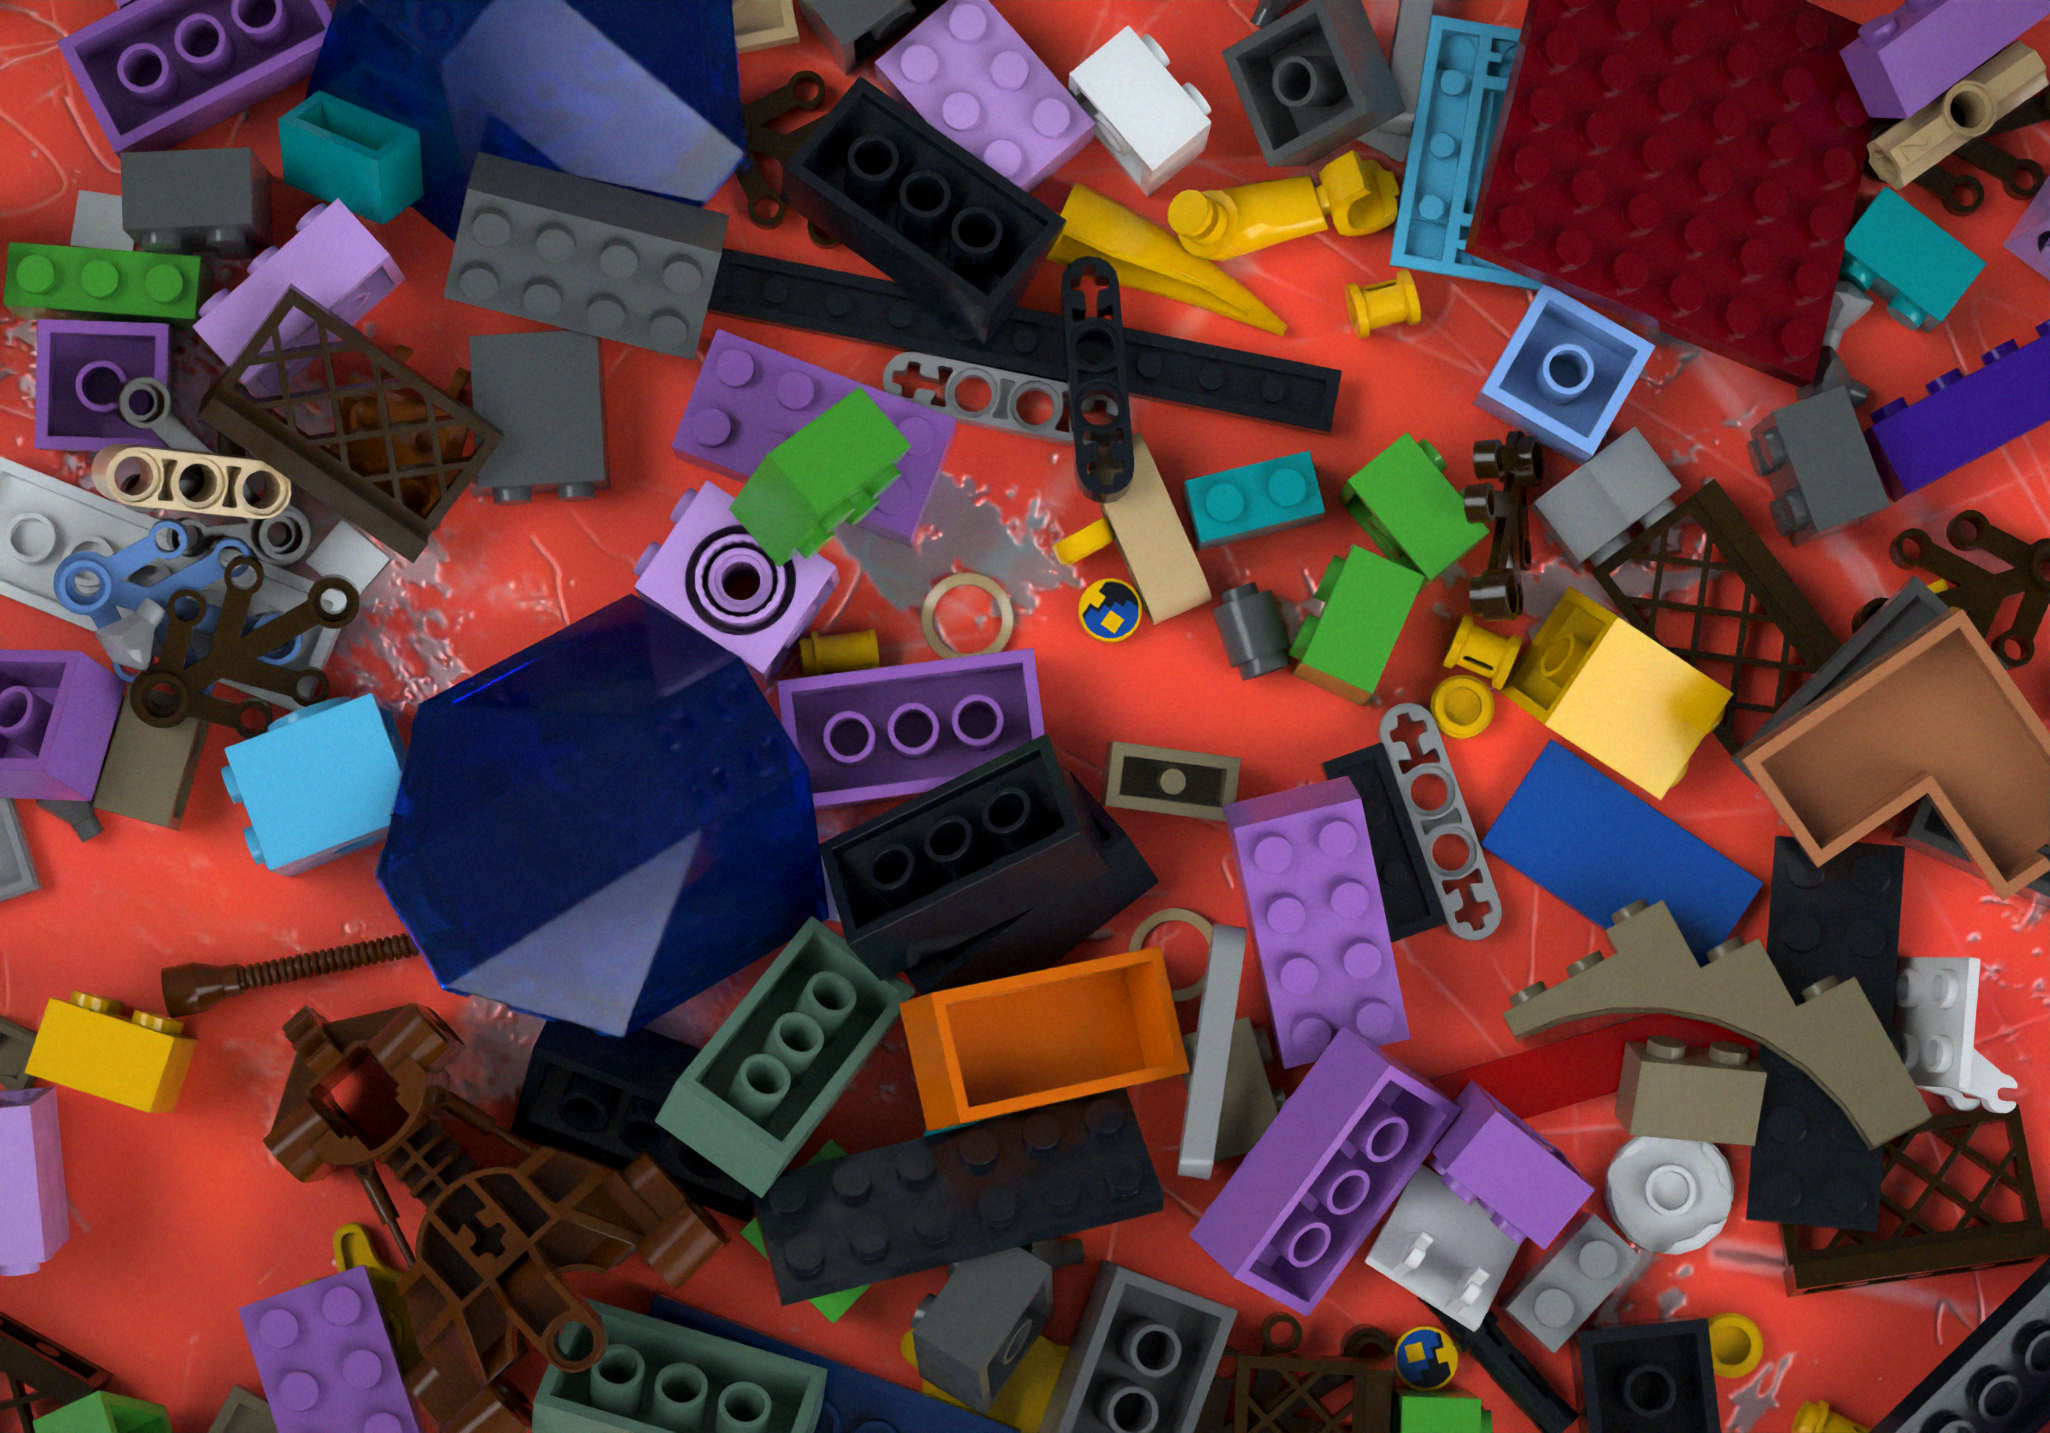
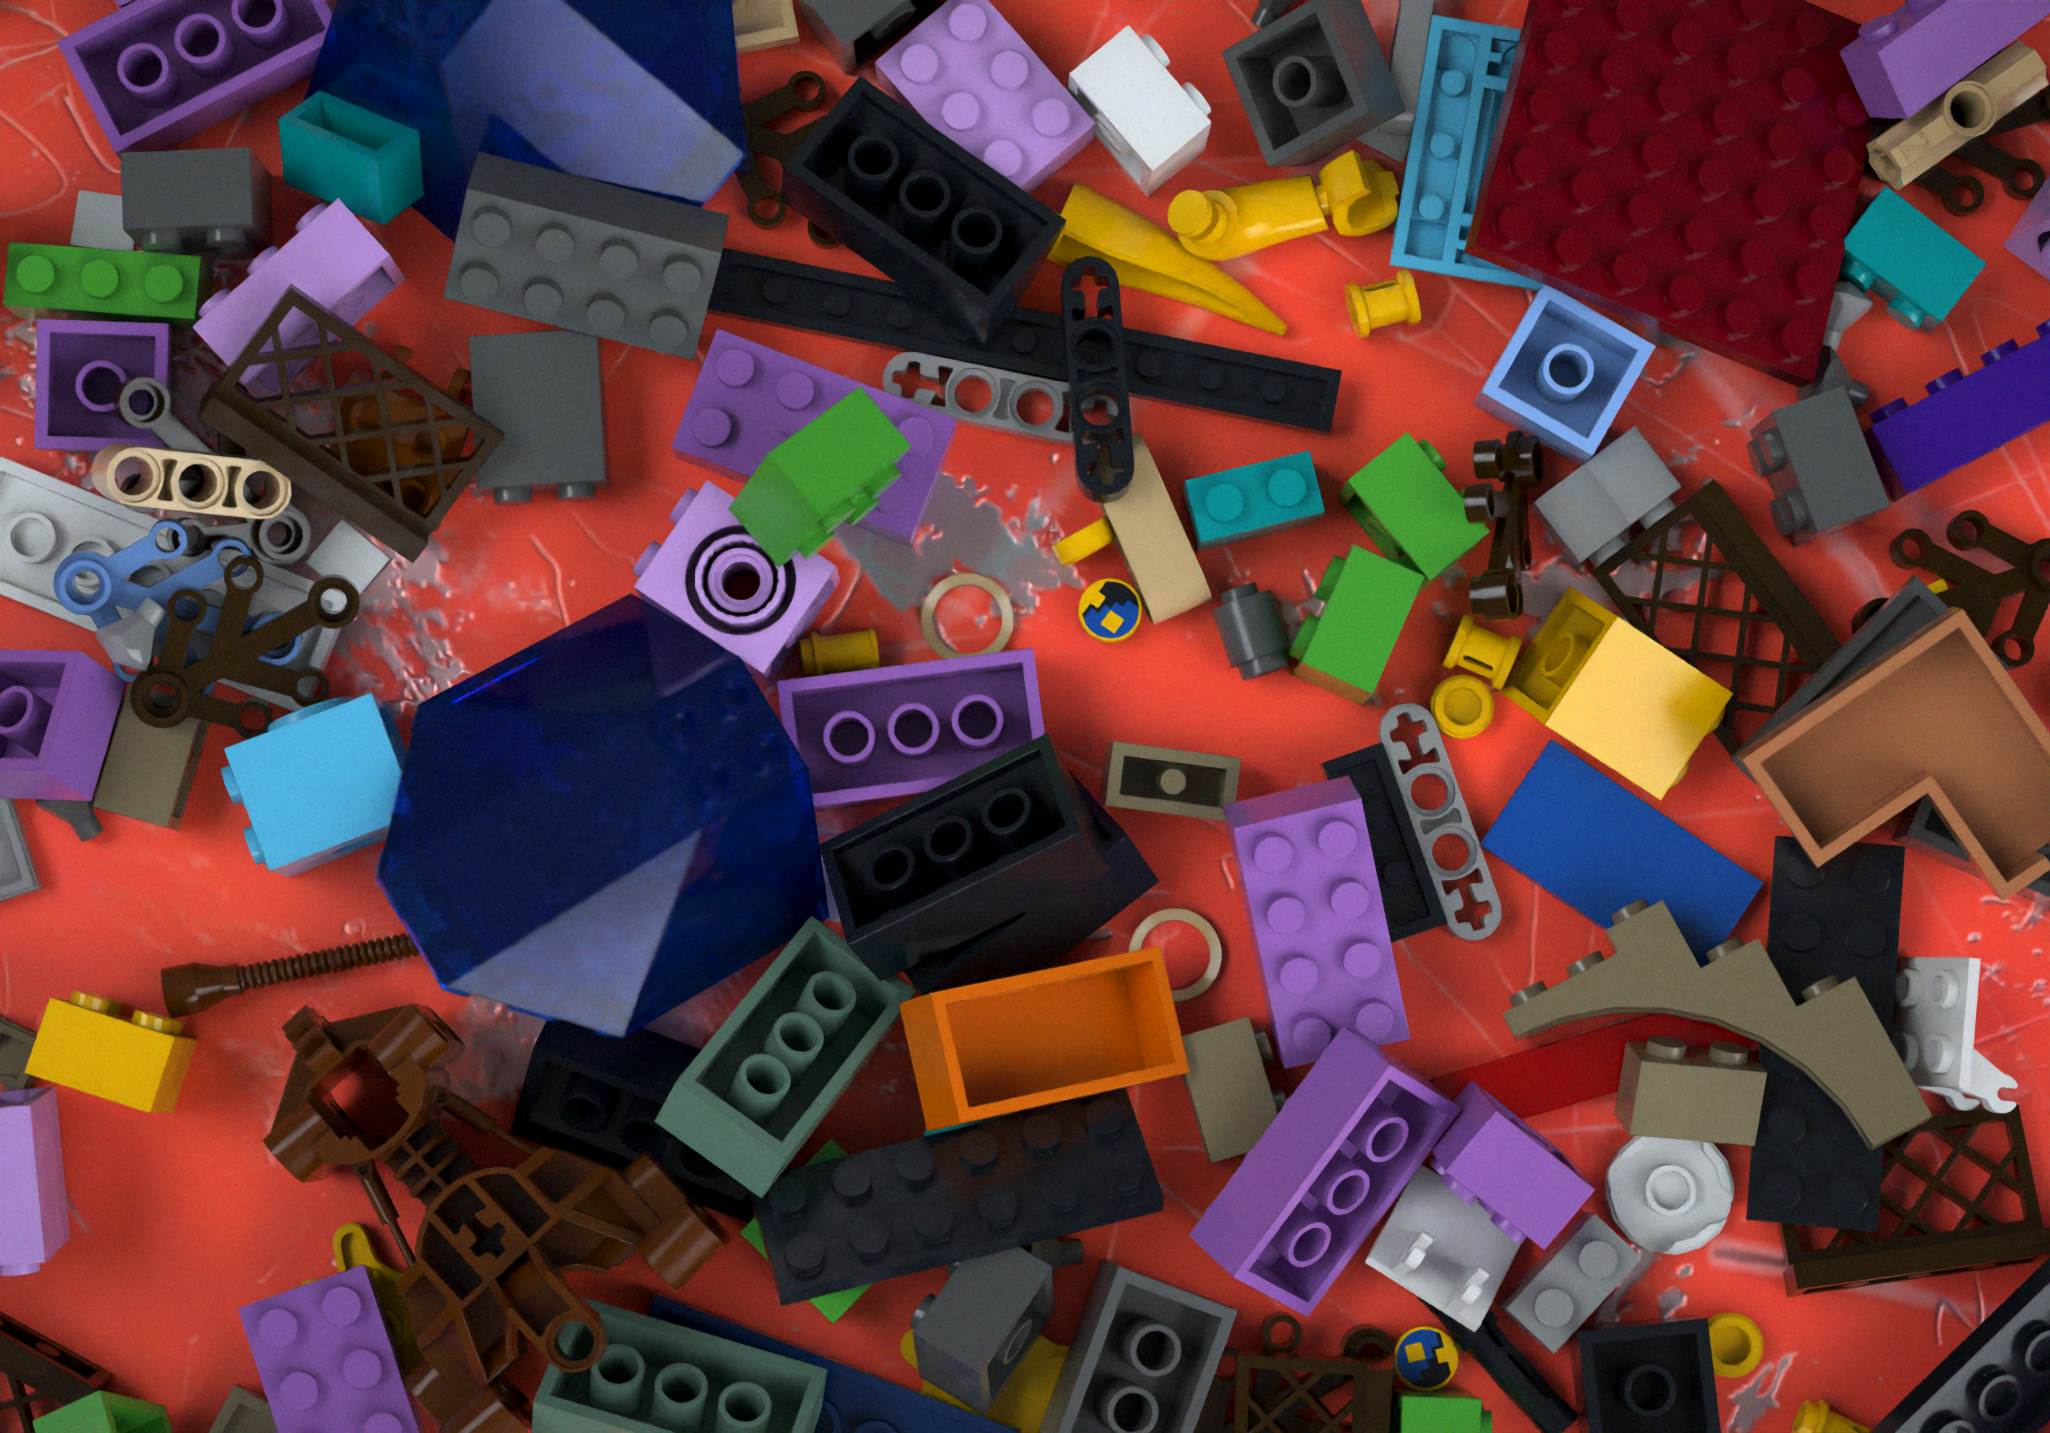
(1211, 1051): light grey beam -> none

